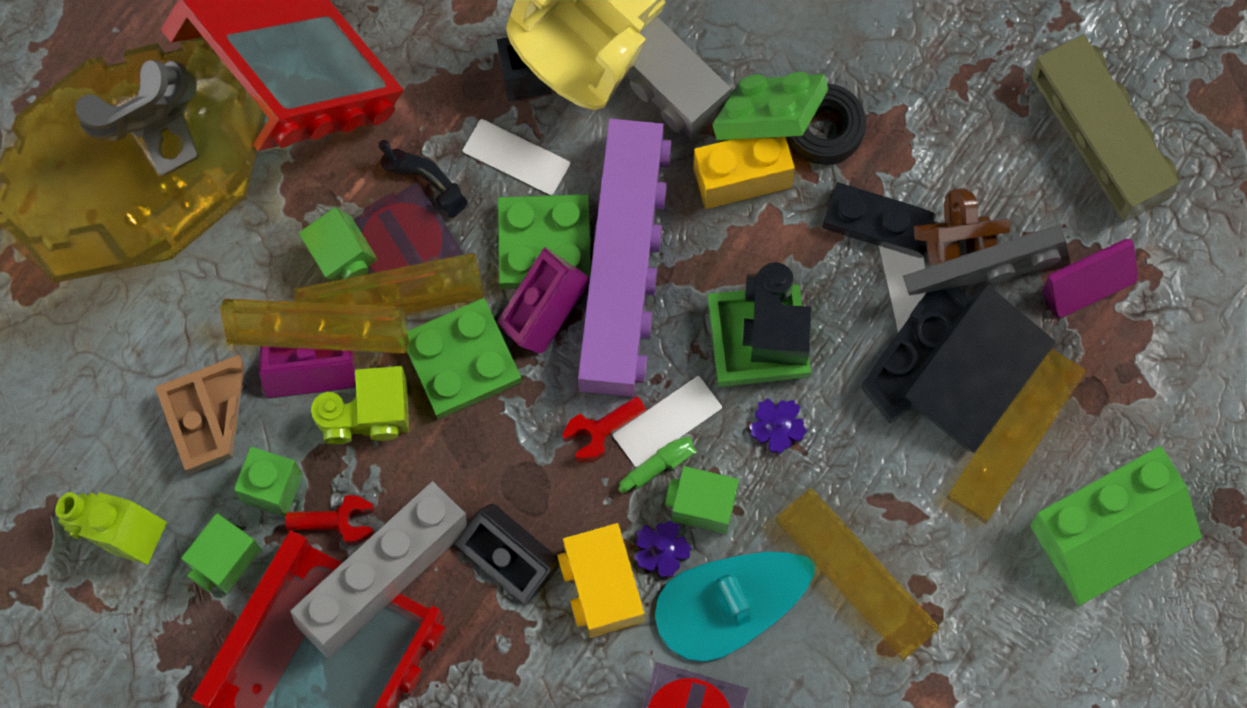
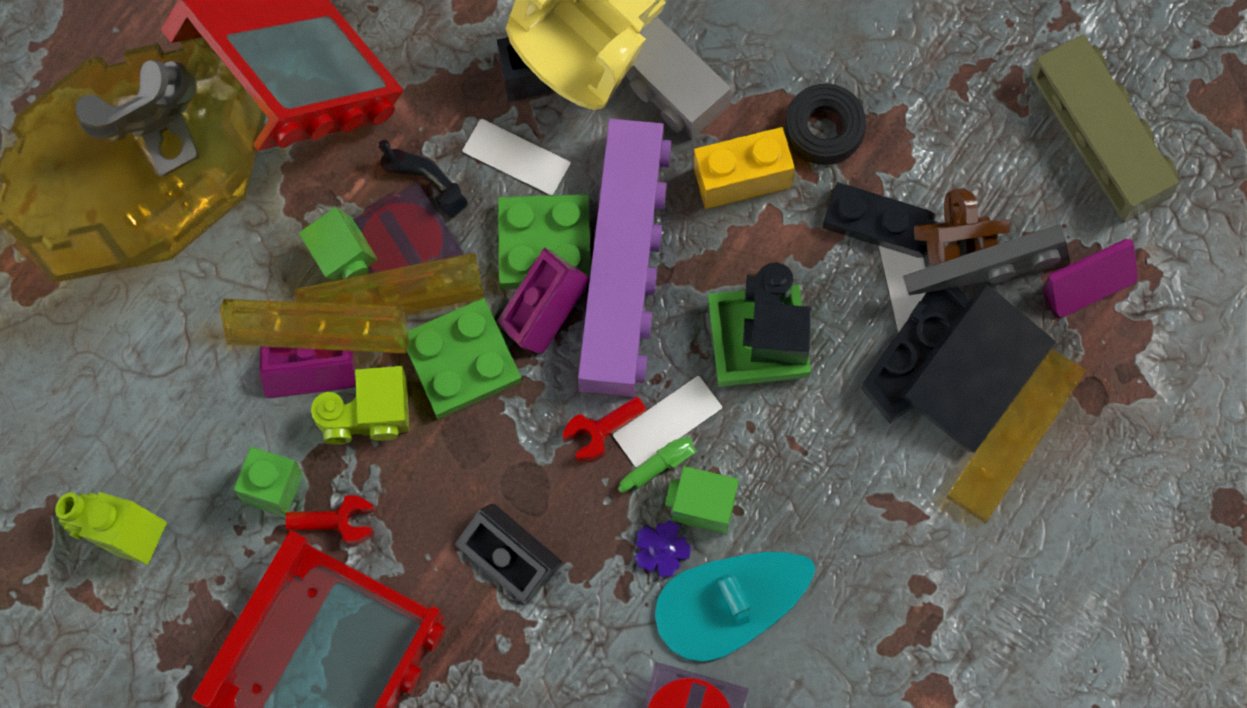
(204, 412): medium nougat wing -> none
(220, 555): bright green brick -> none
(379, 570): light grey brick -> none
(603, 581): yellow piece -> none
(771, 106): bright green plate -> none
(778, 425): dark purple plant -> none
(857, 574): clear yellow tile -> none
(1118, 525): bright green slope -> none

